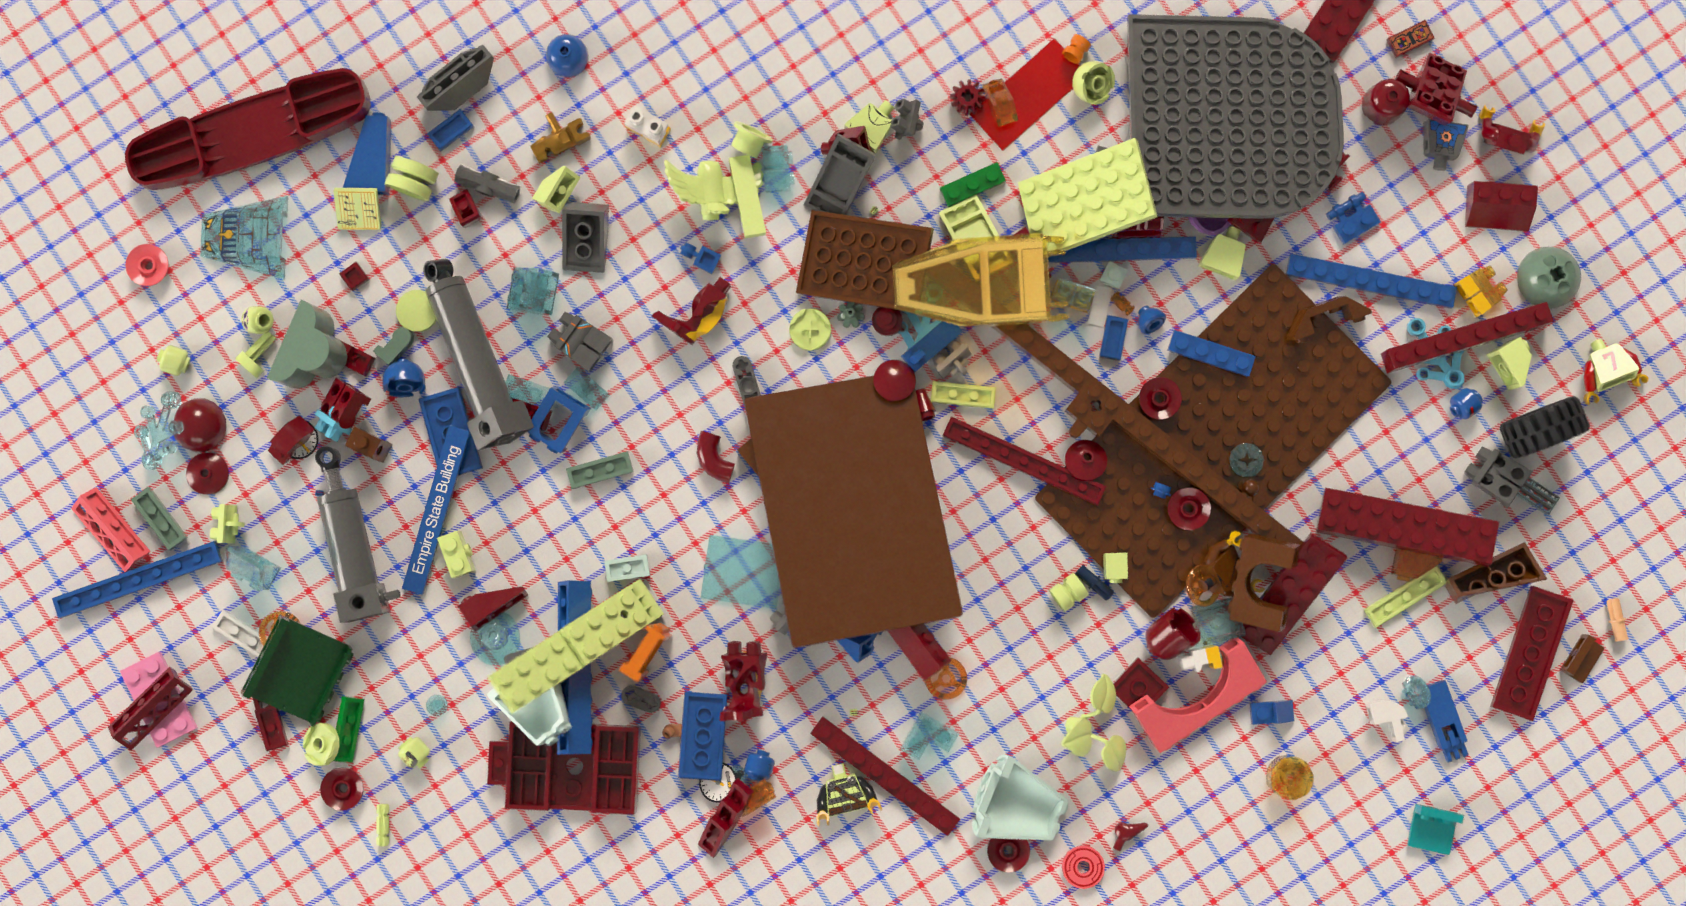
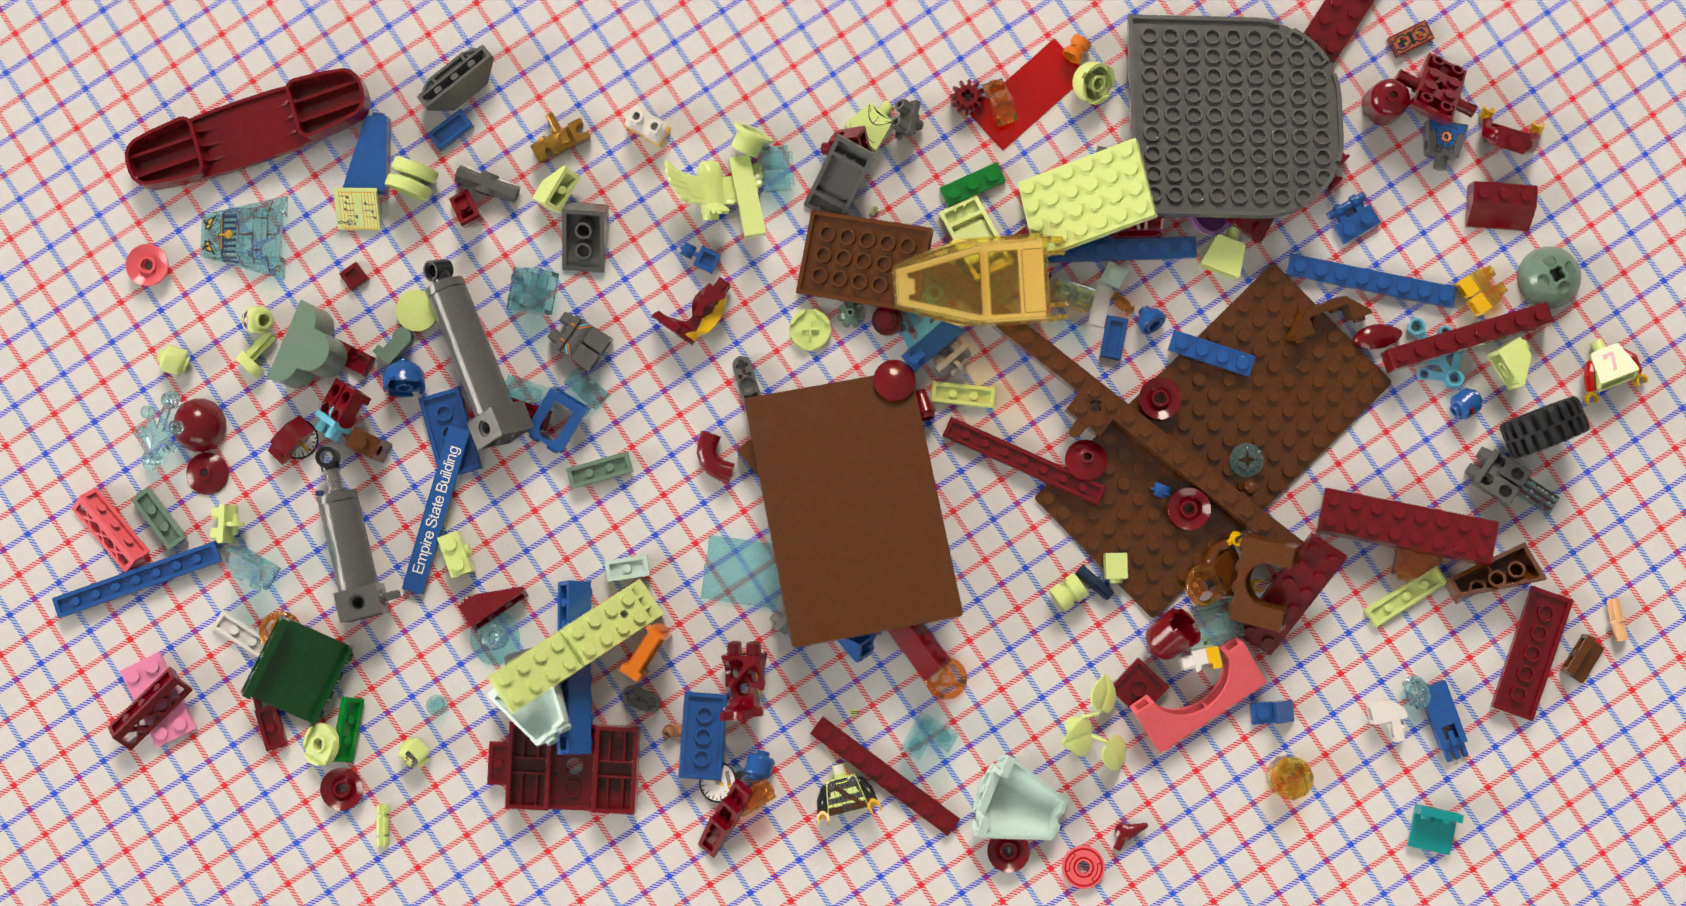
(567, 63): blue cylinder -> none
(1377, 336): none -> dark red arm

